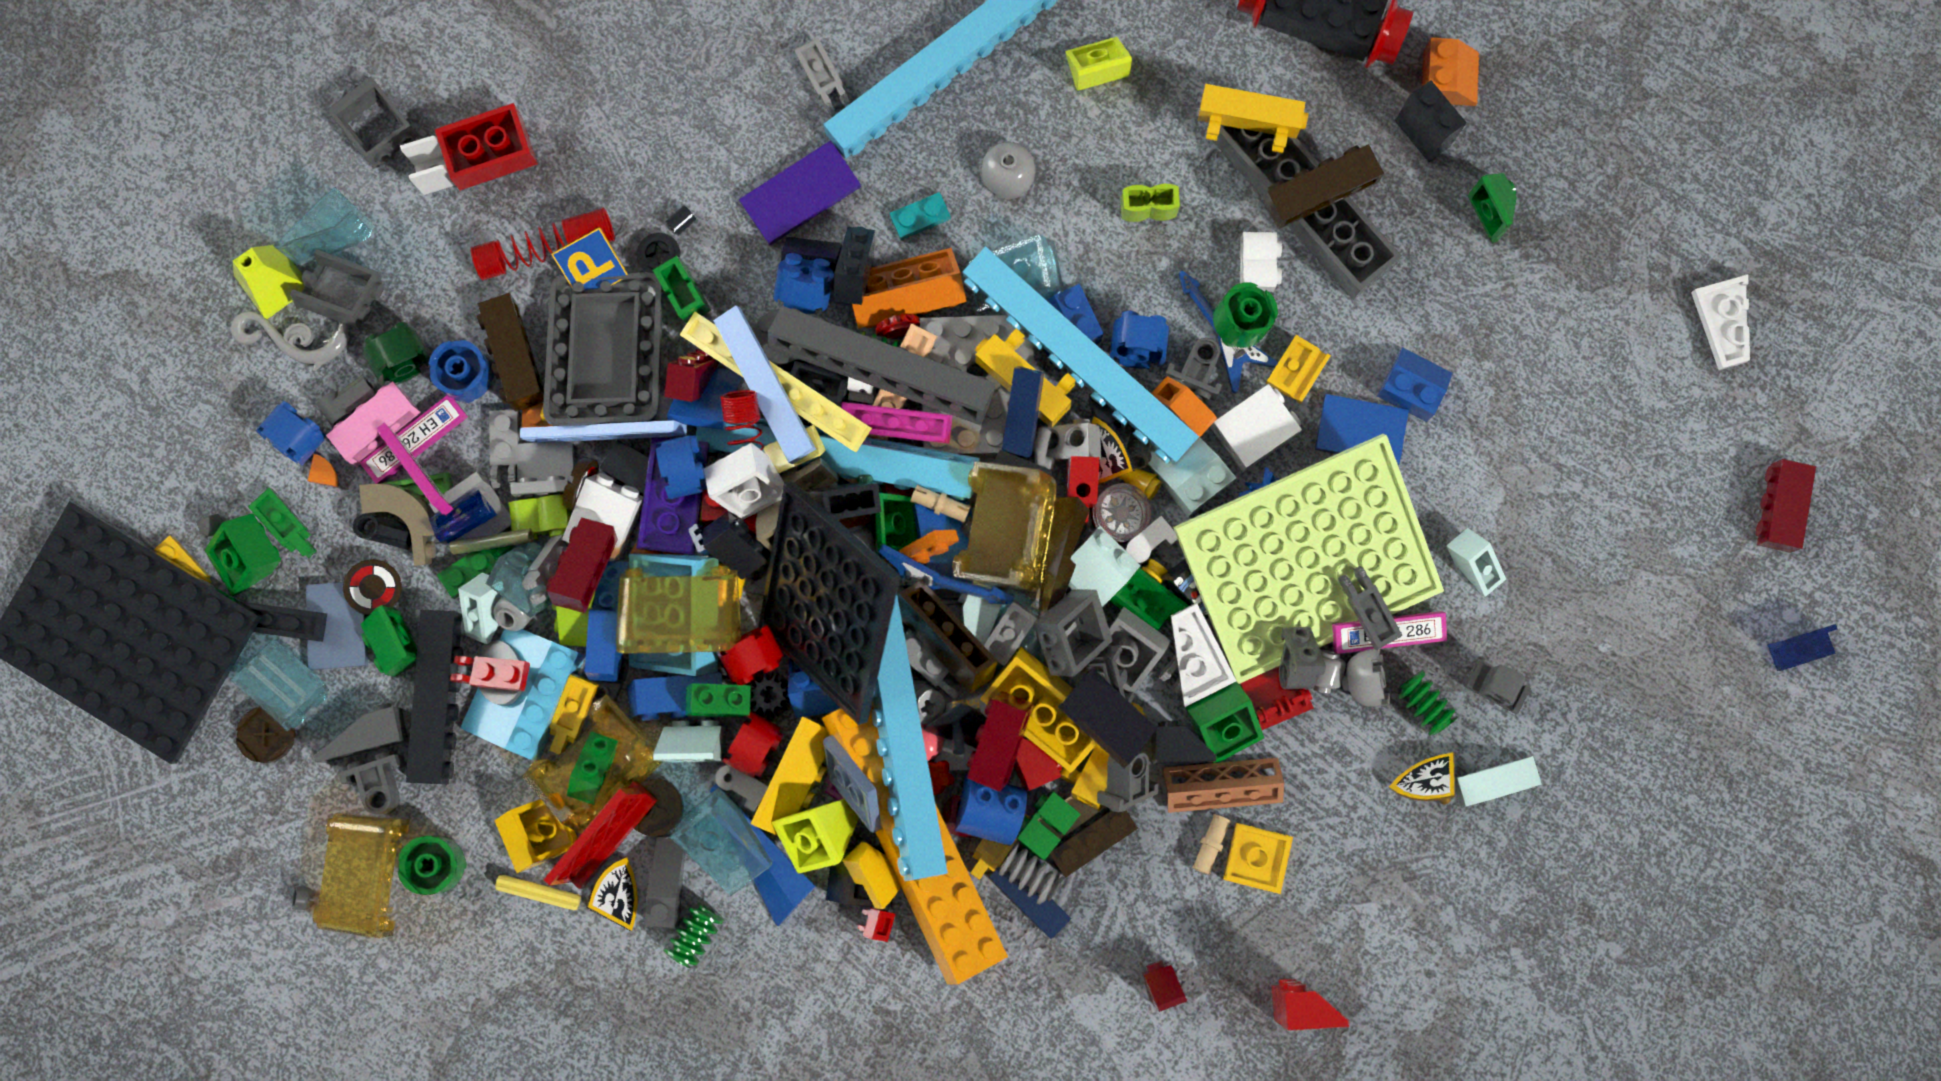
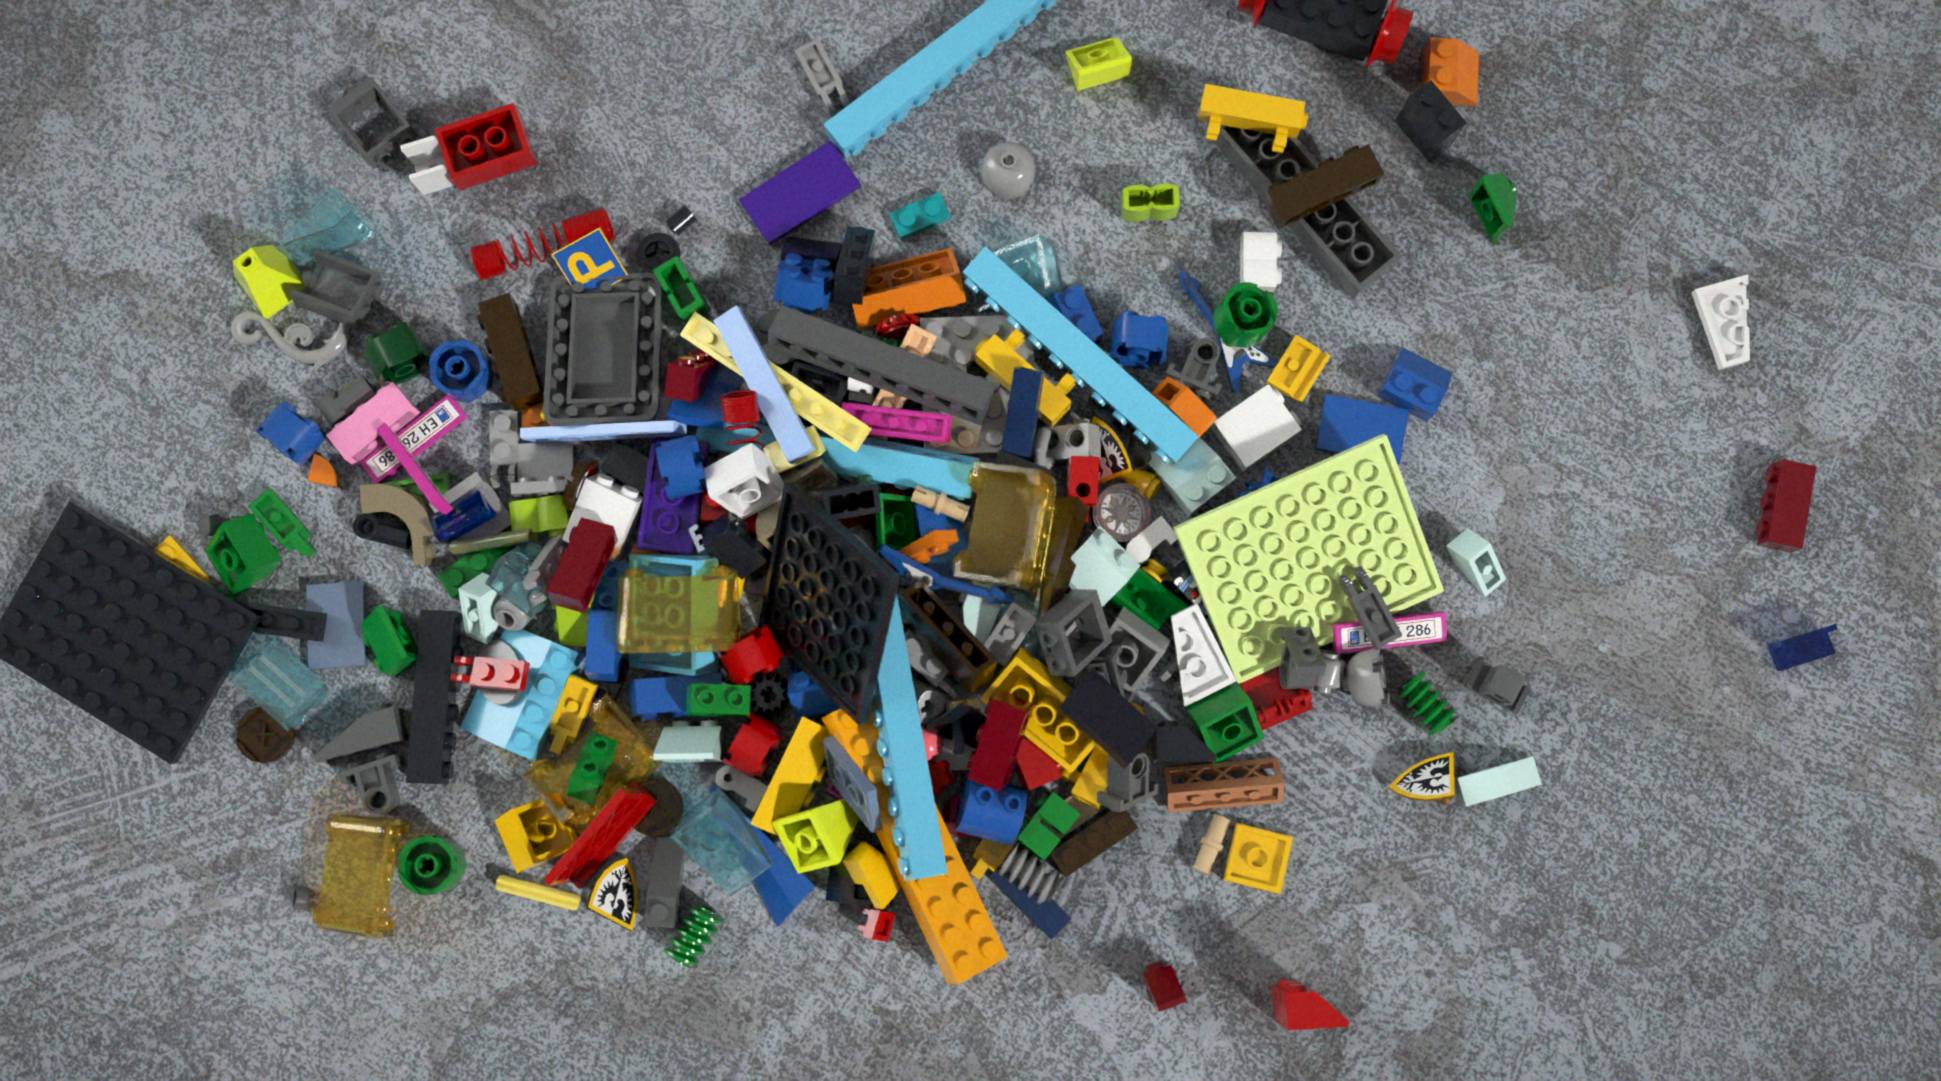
(371, 585): tile -> none

